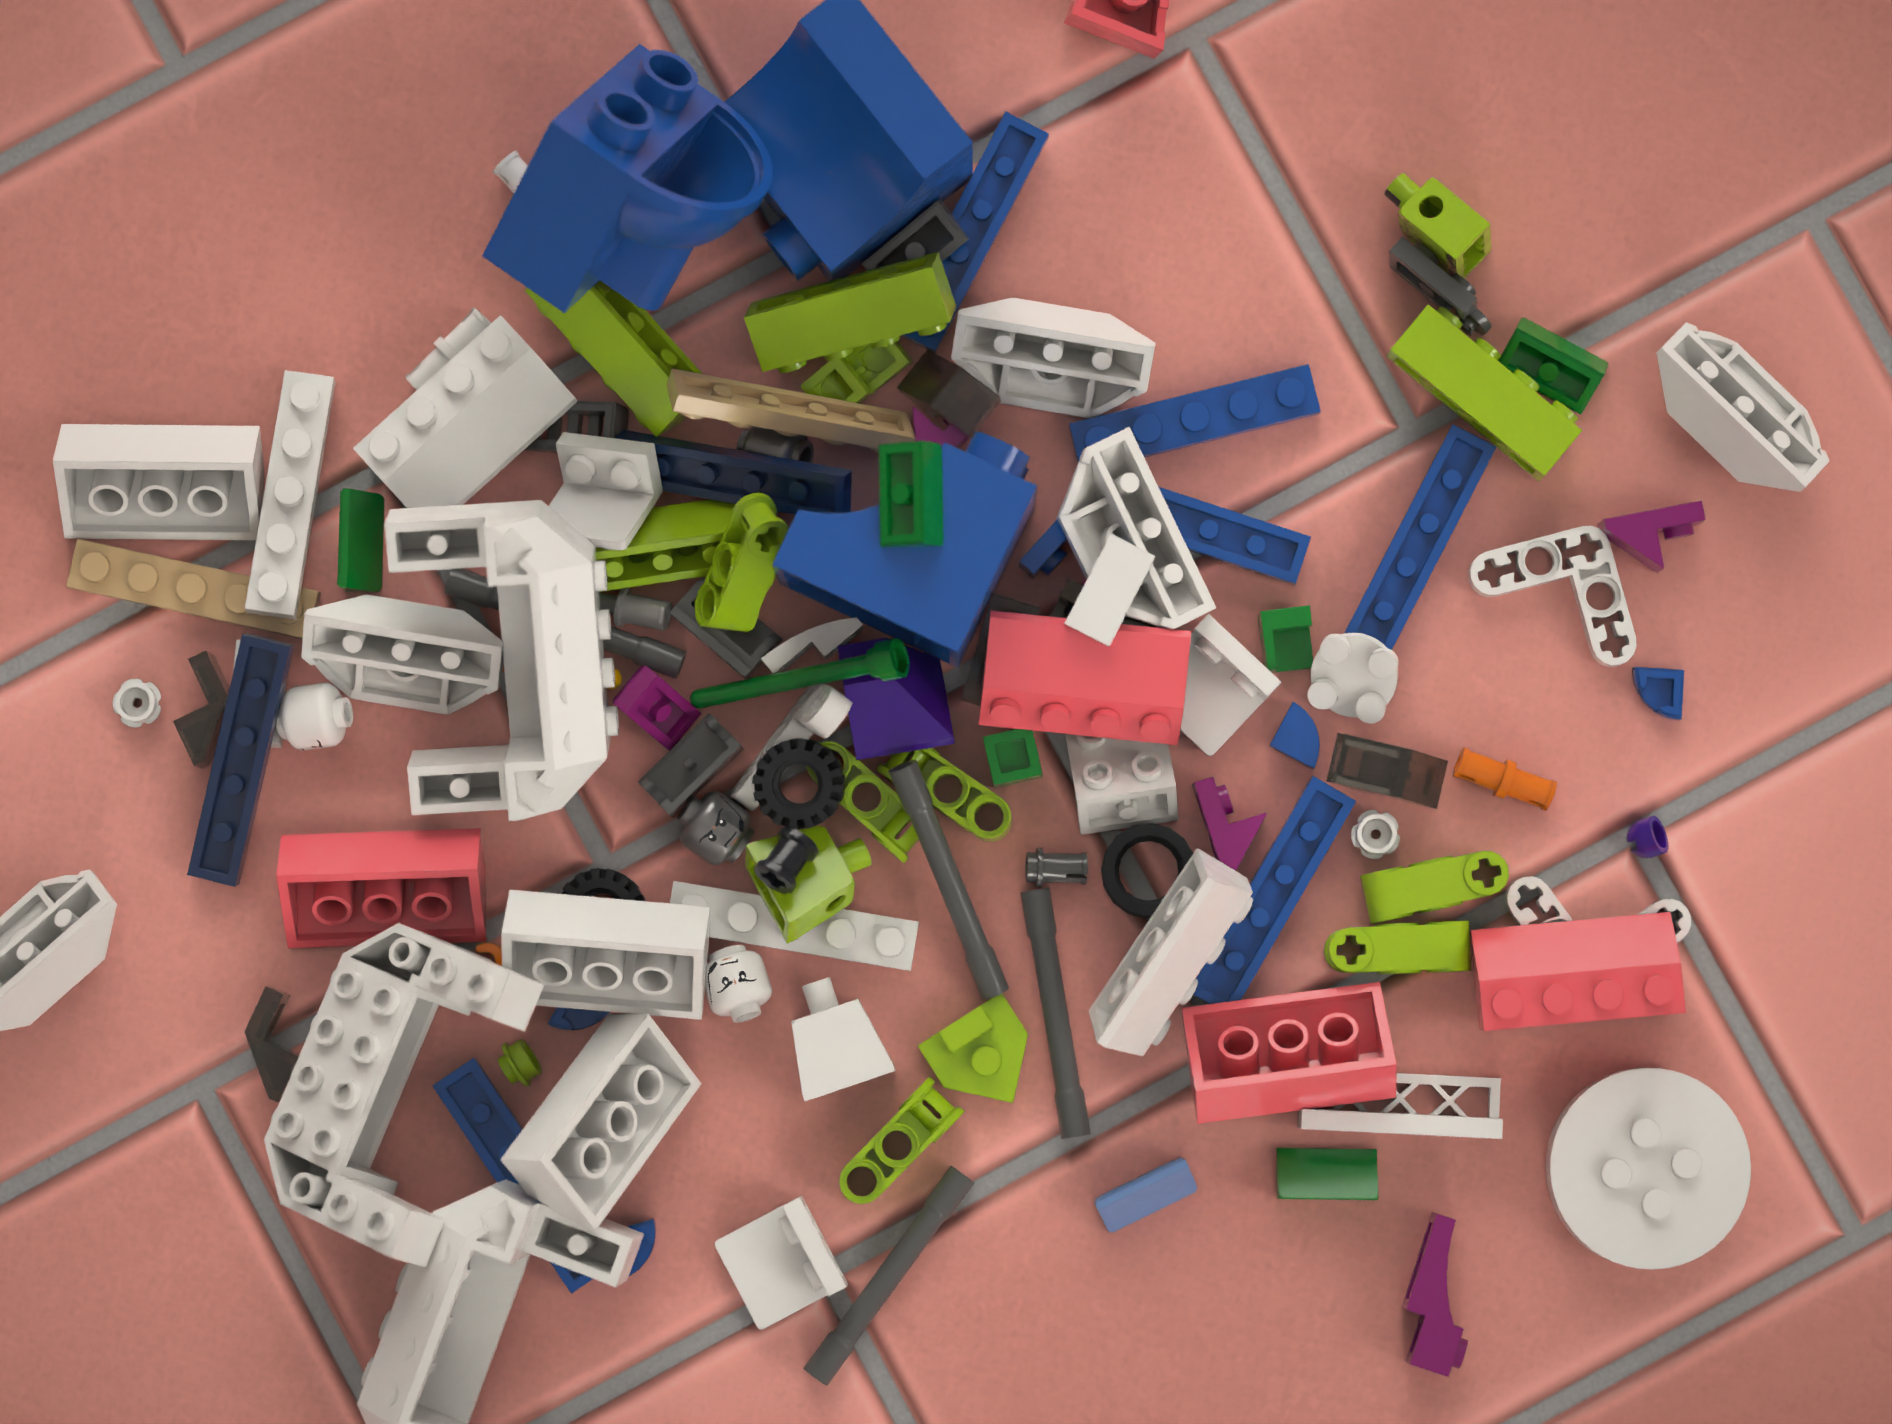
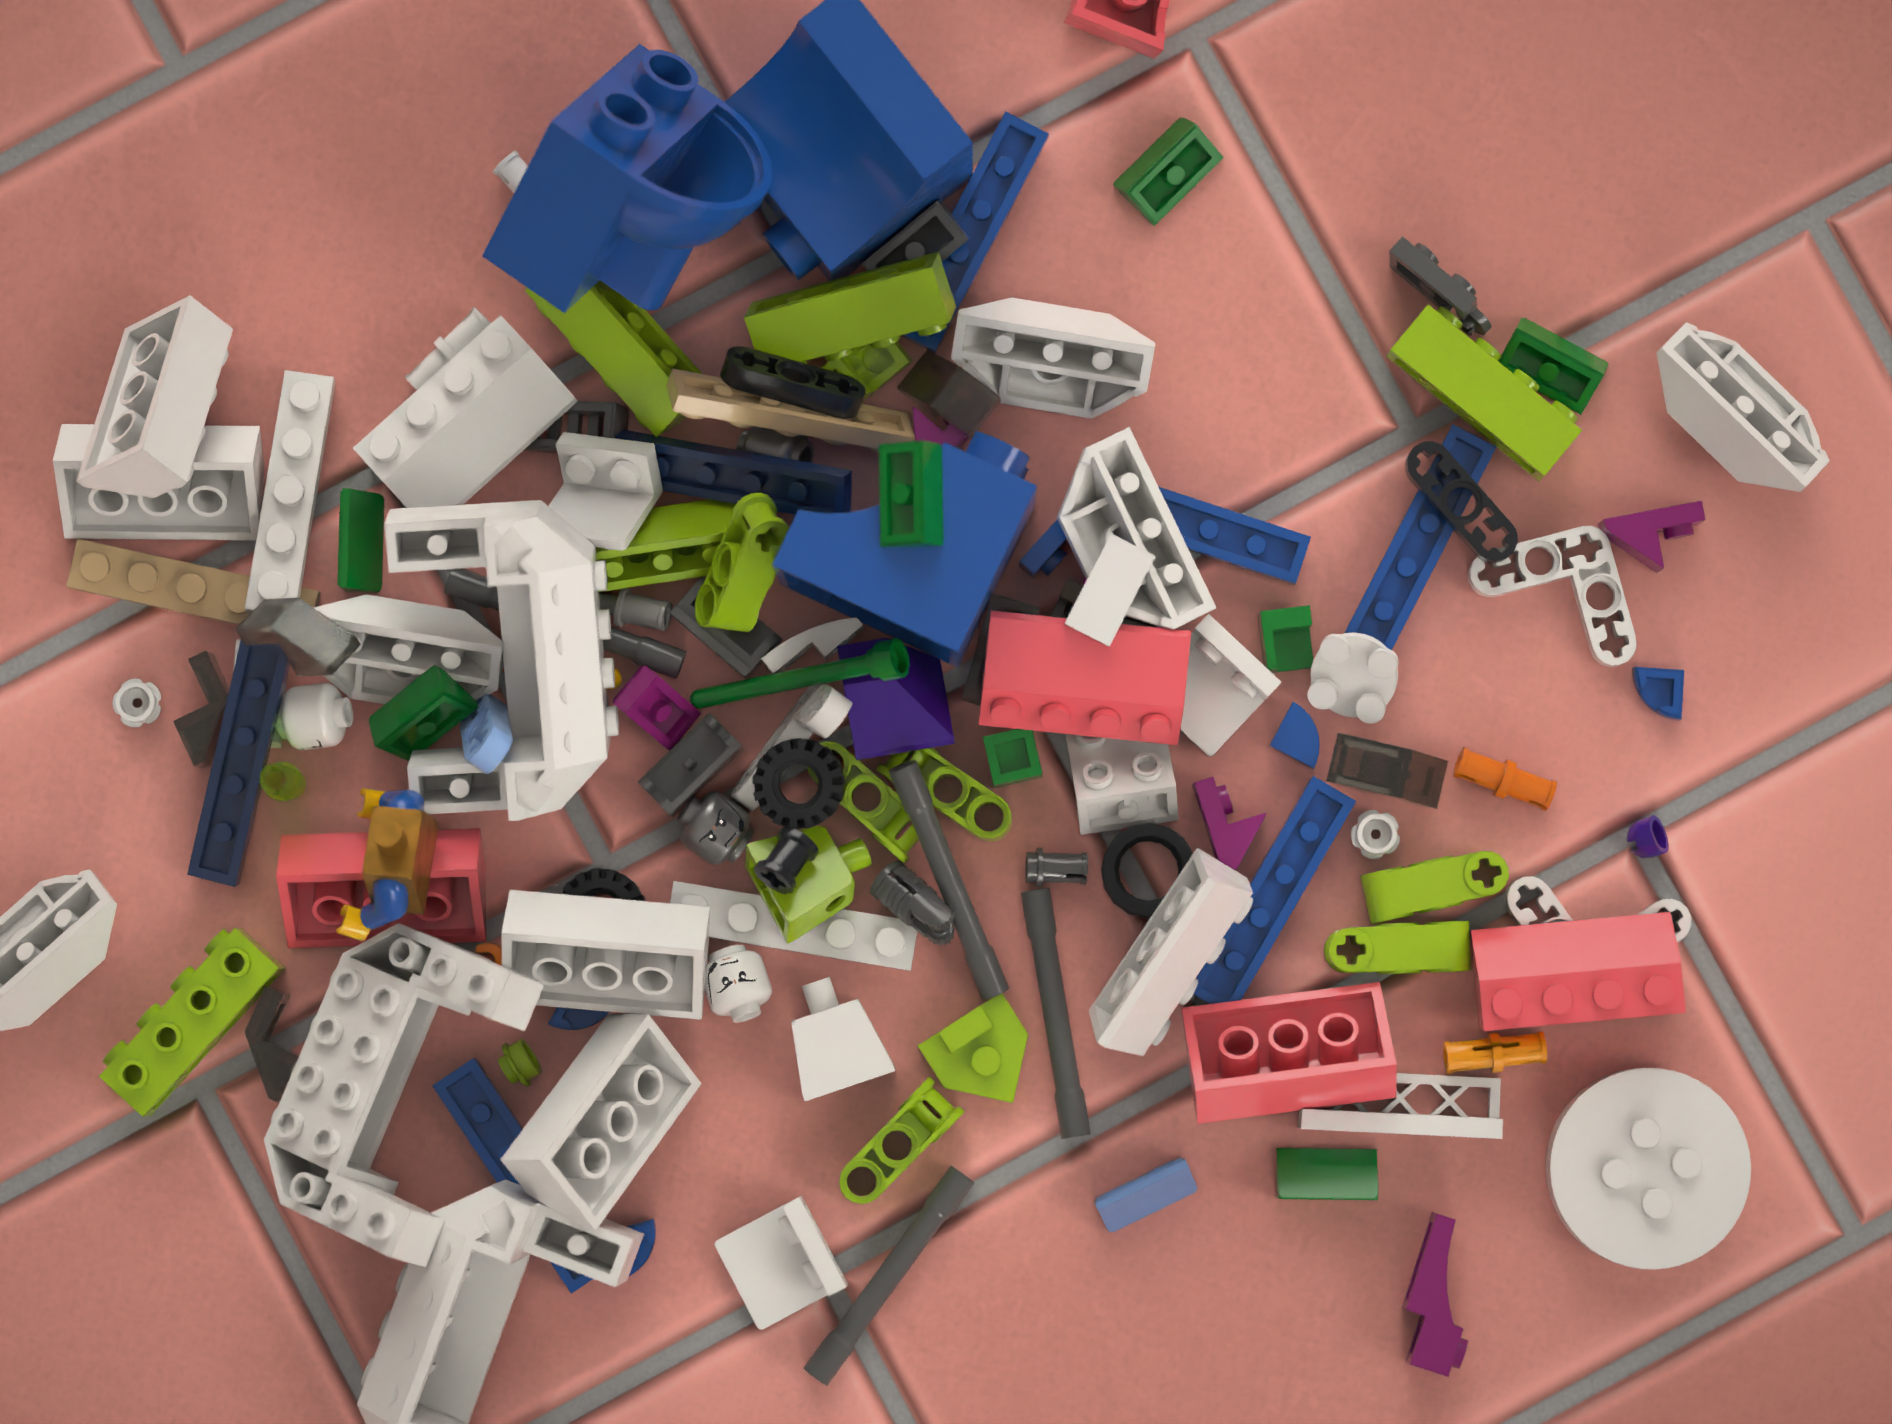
(157, 402): none -> white slope
(191, 1021): none -> lime brick
(272, 775): none -> clear neon green pin
(306, 636): none -> clear smoke slope
(395, 860): none -> pearl gold torso
(420, 713): none -> green slope
(486, 734): none -> light blue beam
(792, 382): none -> black beam
(914, 902): none -> dark grey hinge
(1168, 170): none -> green slope
(1207, 413): blue plate -> none
(1455, 232): lime torso -> none
(1482, 501): none -> black beam
(1494, 1052): none -> light orange pin

